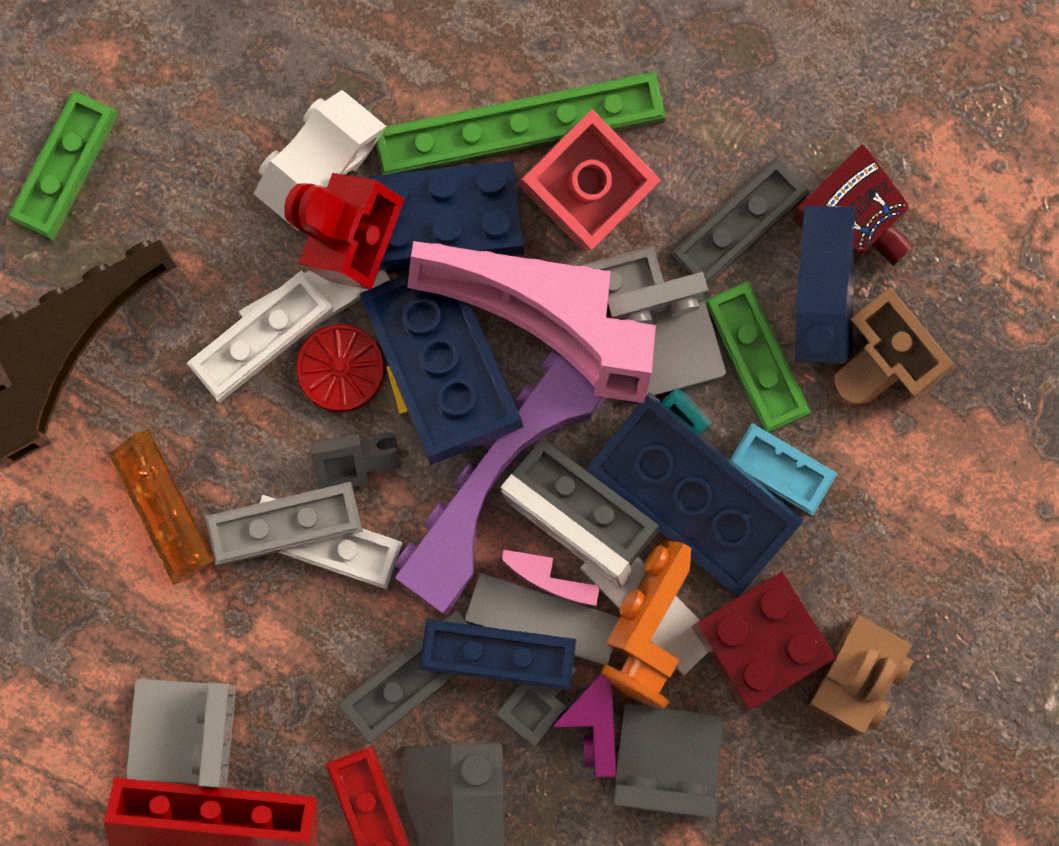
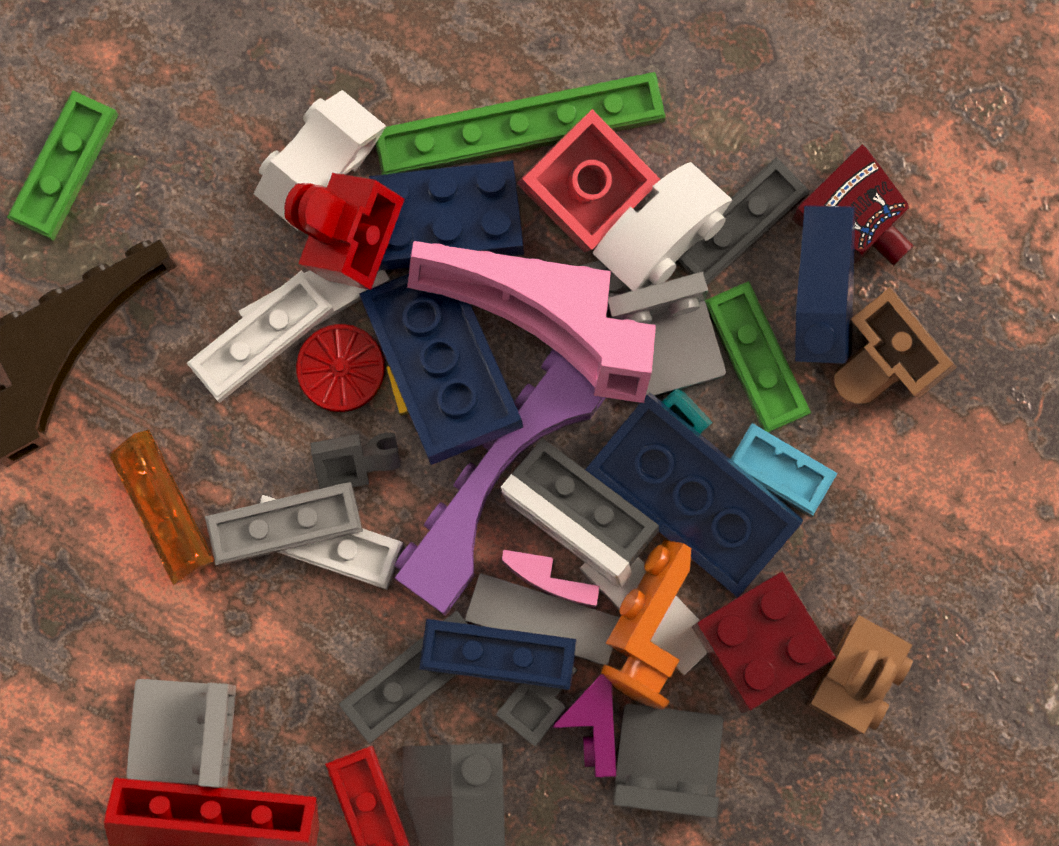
(676, 216): none -> white brick

